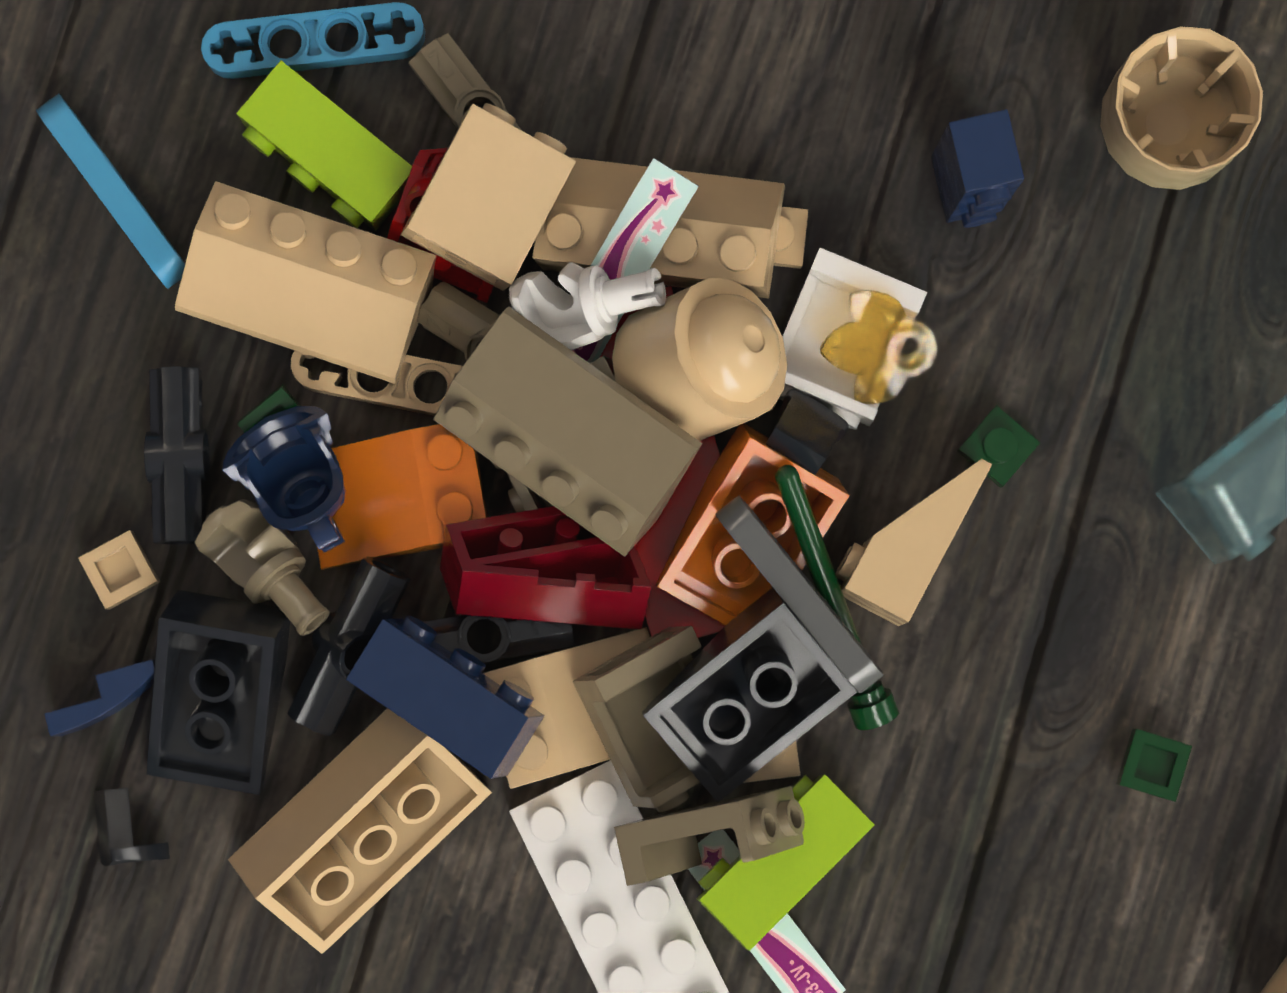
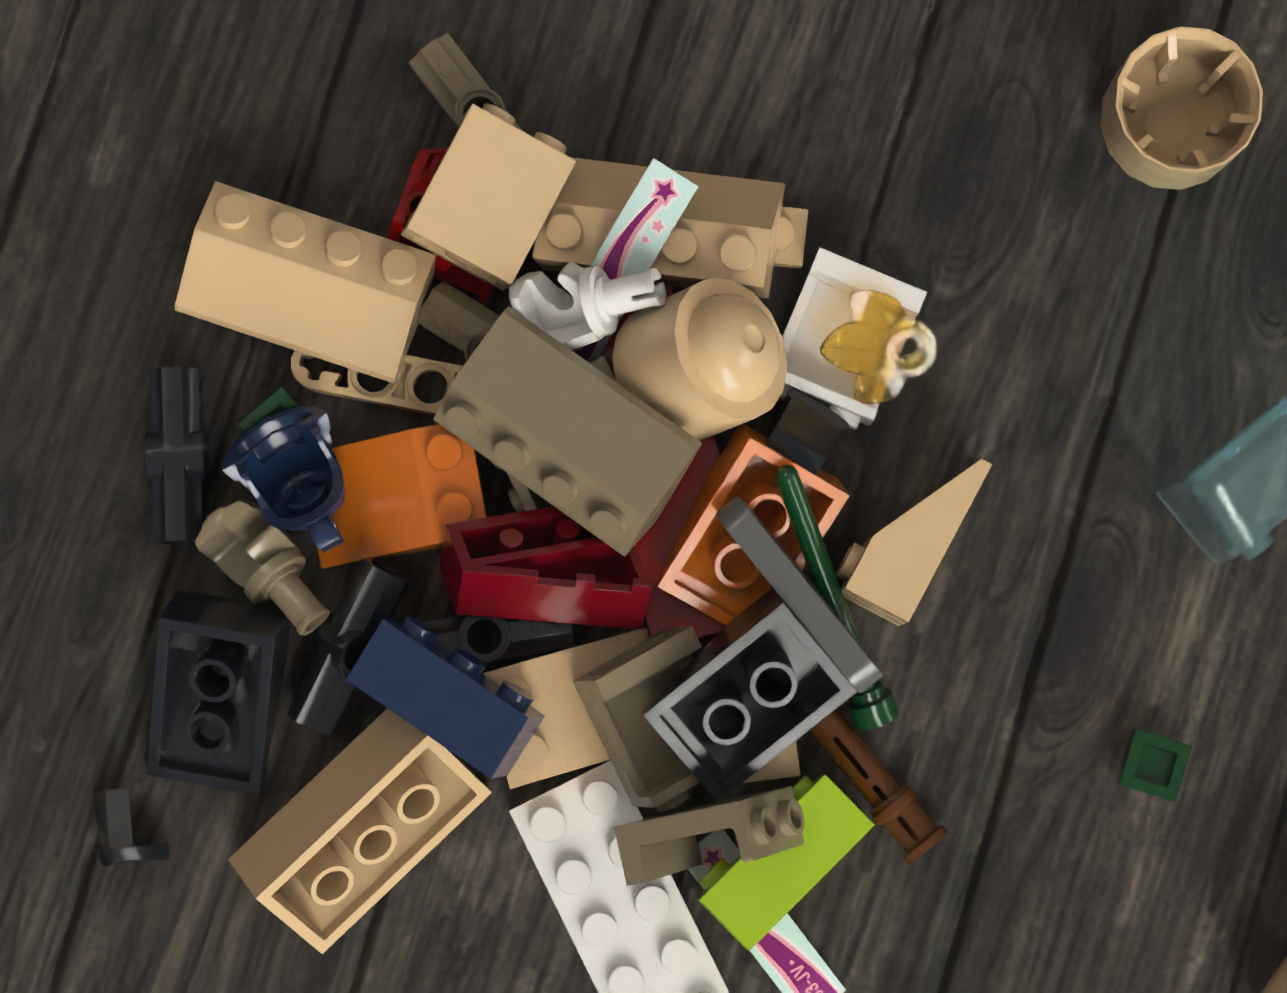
(112, 190): dark azure beam -> none
(117, 691): dark blue slope -> none
(119, 570): tan plate -> none
(313, 31): dark azure beam -> none
(325, 147): lime brick -> none
(896, 808): none -> reddish brown pin
(977, 168): dark blue brick -> none
(1001, 443): dark green plate -> none

